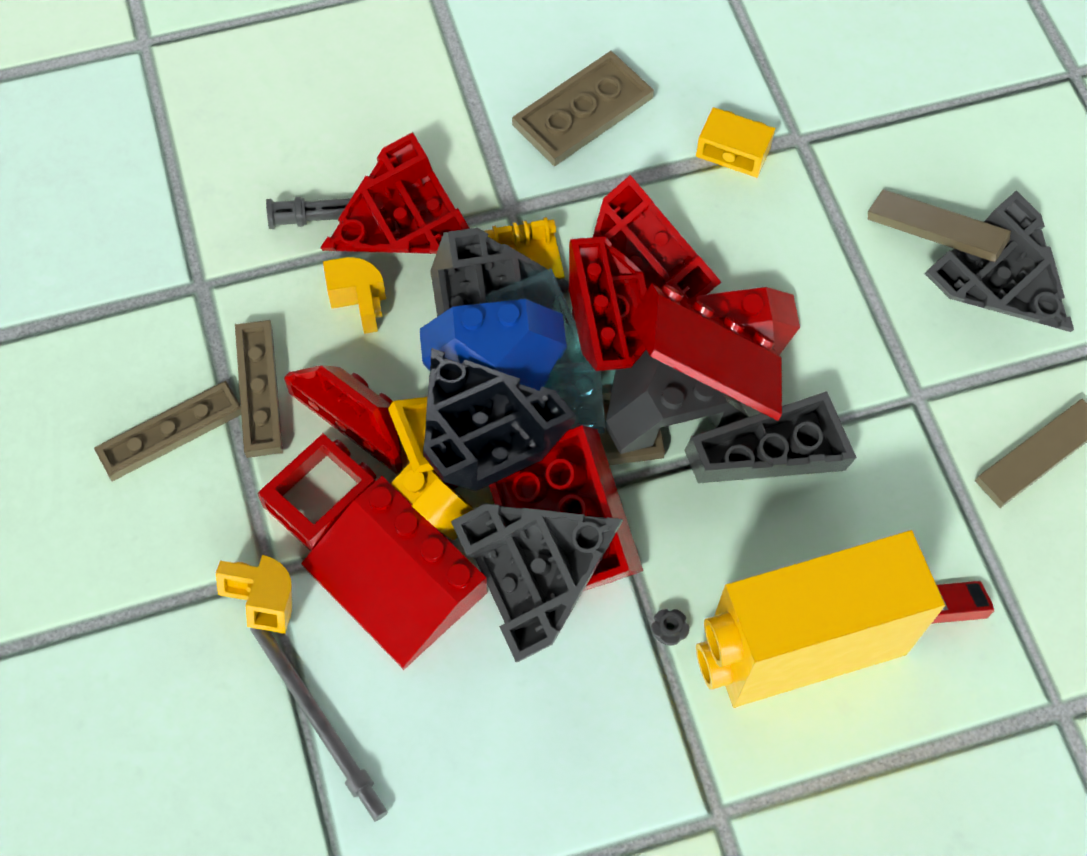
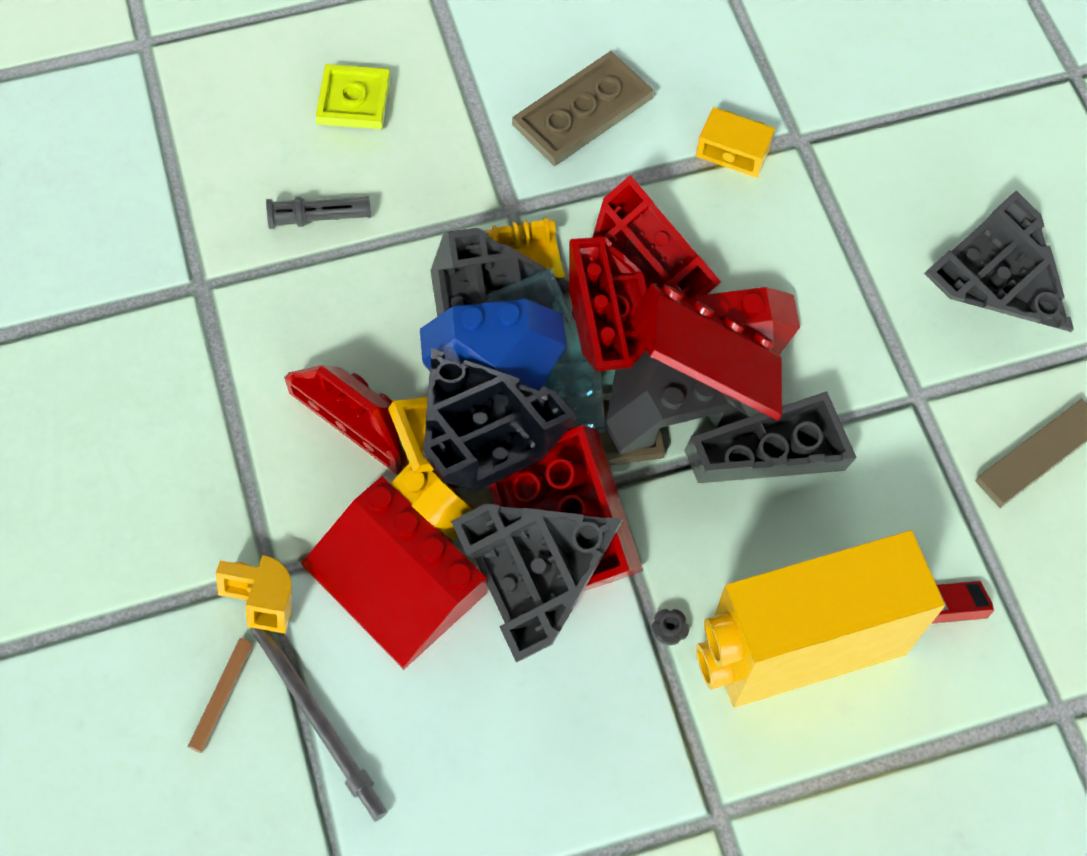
(168, 431): dark tan tile -> none
(220, 695): none -> medium nougat bar
(258, 389): dark tan plate -> none
(292, 519): red window -> none
(353, 96): none -> neon yellow plate
(353, 283): yellow brick -> none
(397, 206): red wedge -> none
(939, 225): dark tan tile -> none

